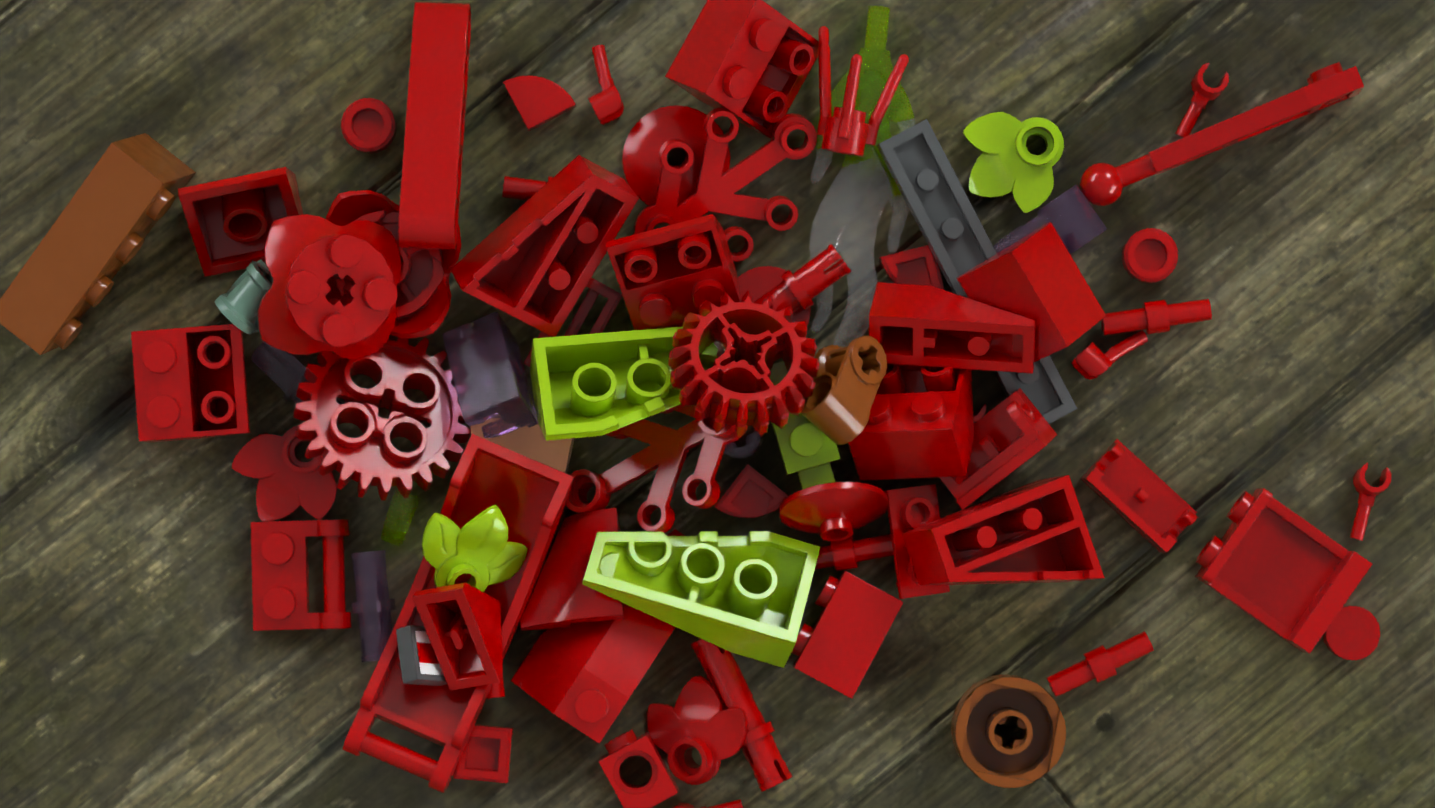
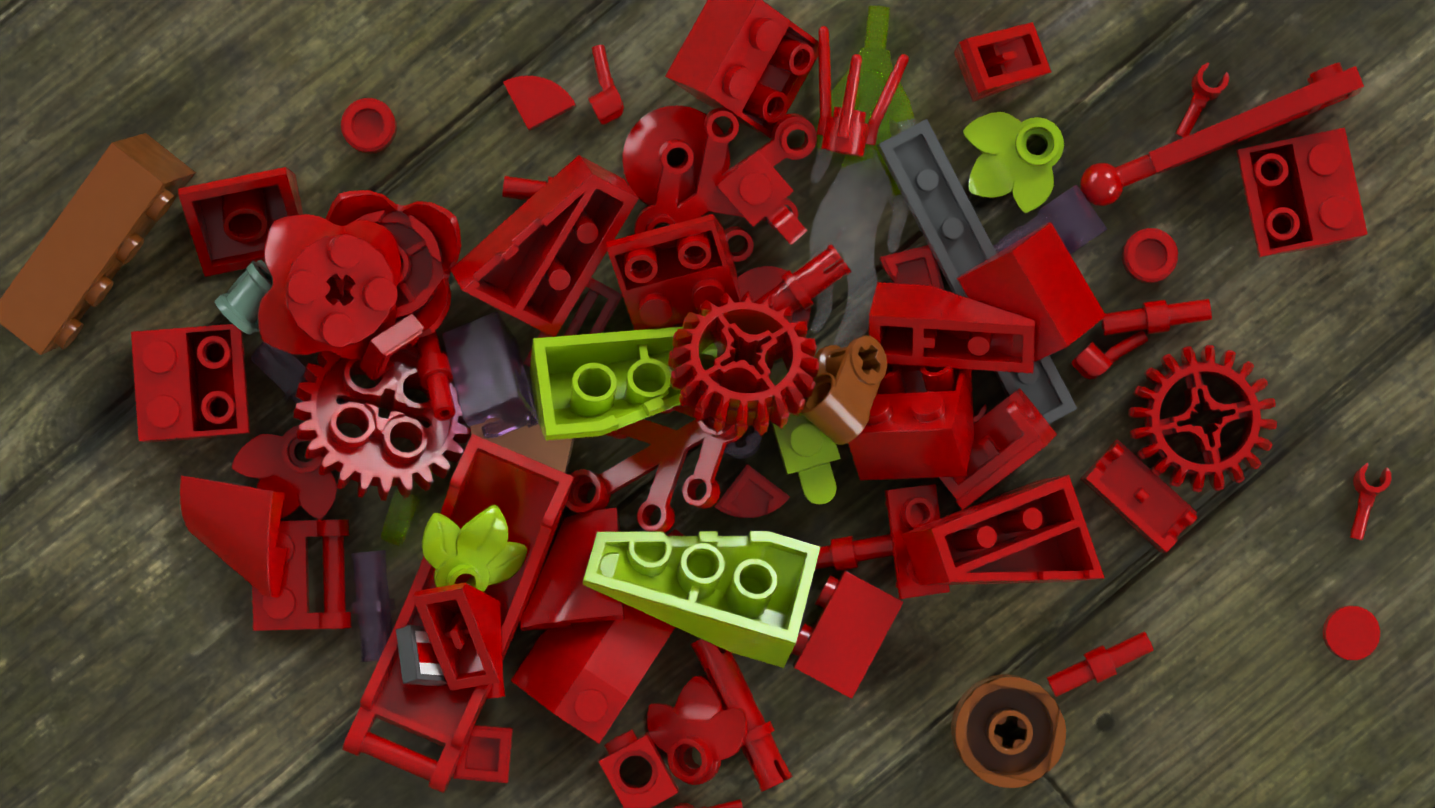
(238, 527): none -> red slope
(380, 348): none -> red tile
(435, 126): red beam -> none
(436, 376): none -> red bar
(758, 193): none -> red plate
(833, 509): red dish -> none
(1001, 60): none -> red slope
(1209, 442): none -> red gear
(1281, 569): red panel -> none
(1302, 193): none -> red slope

